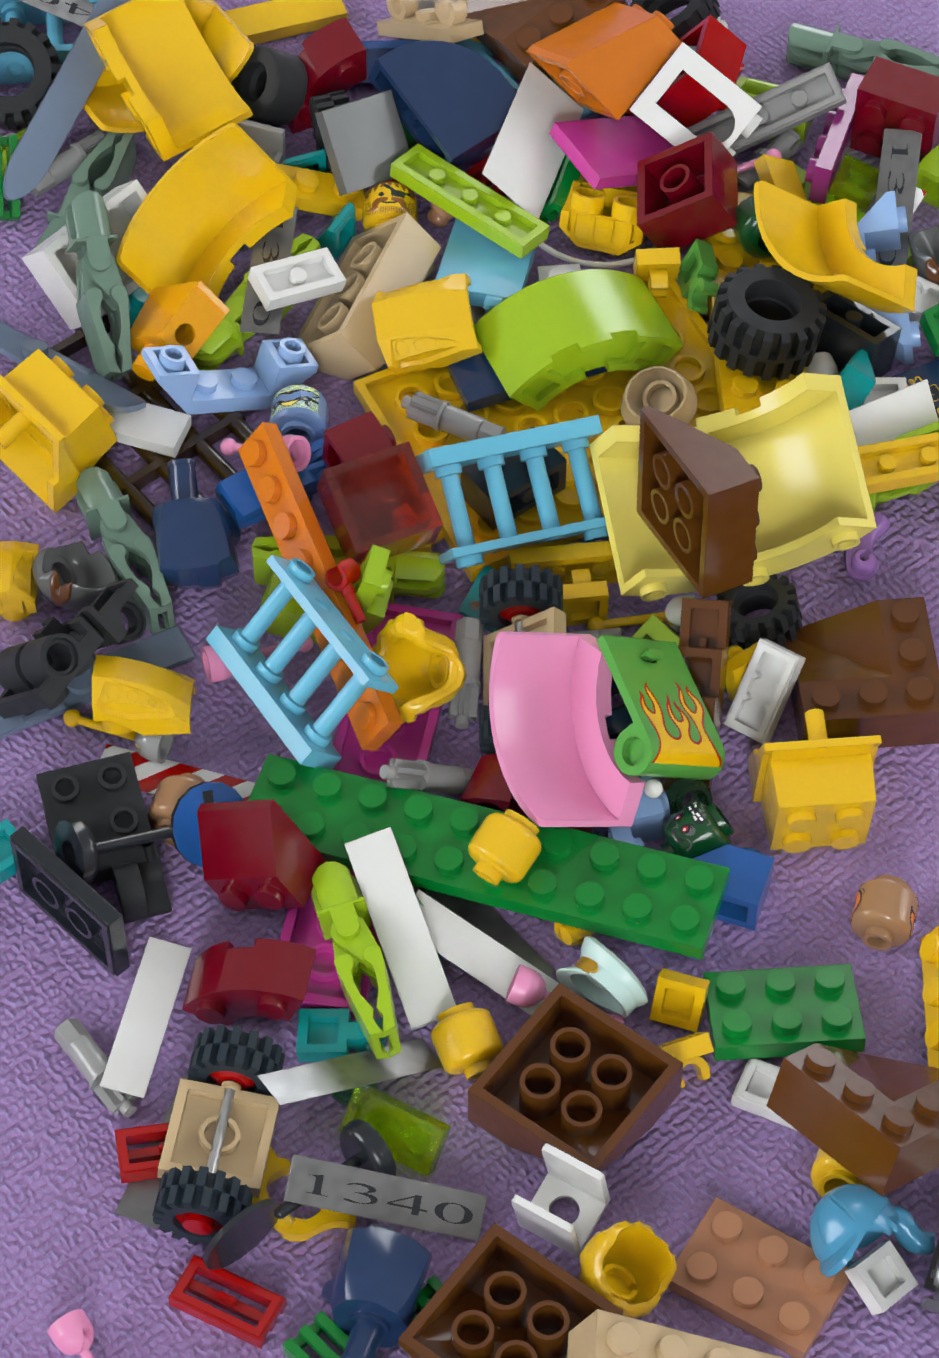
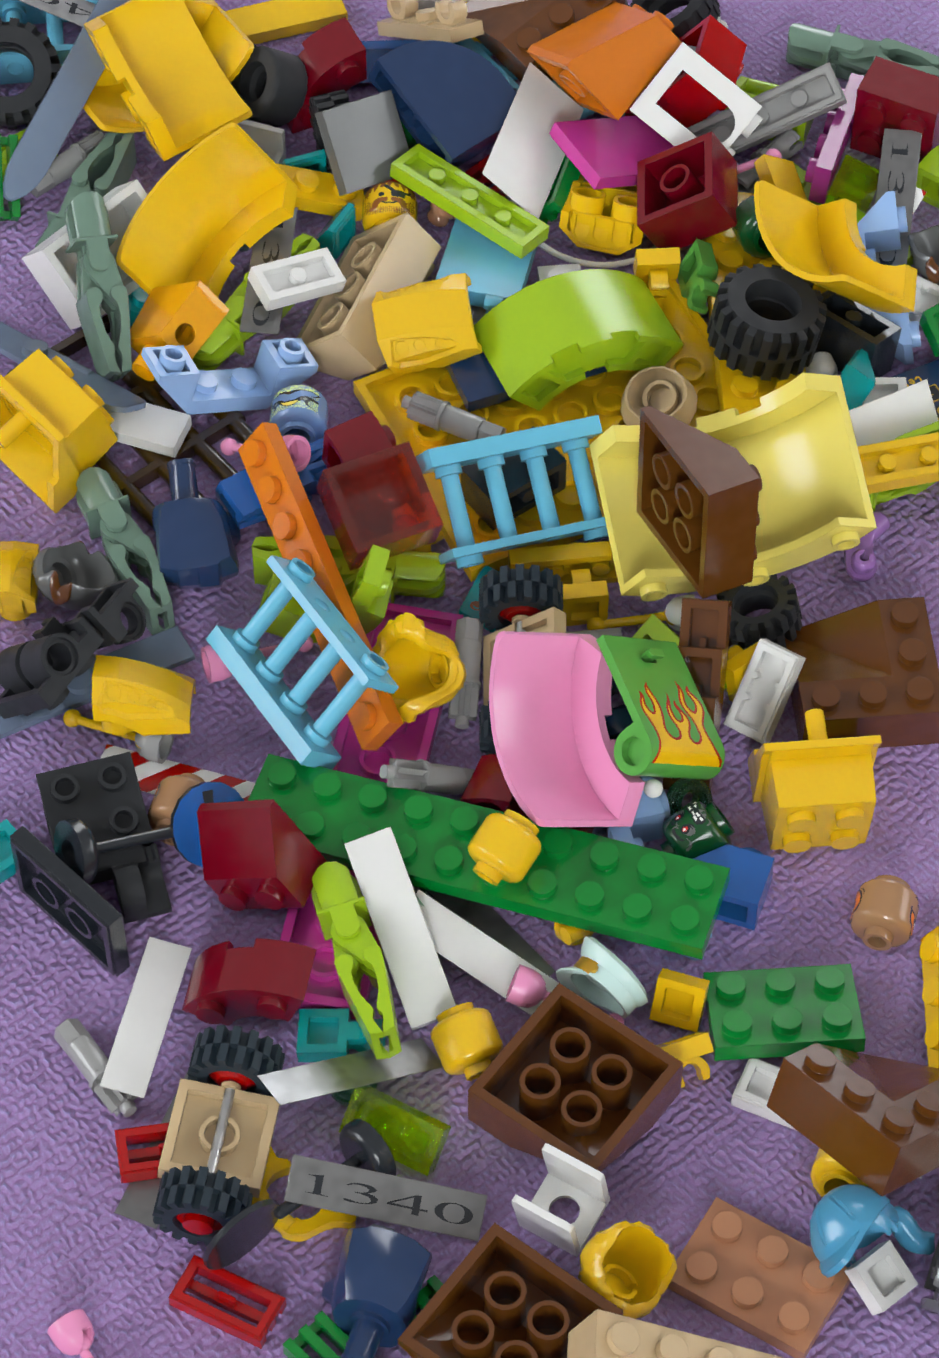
(342, 579): red hand -> none

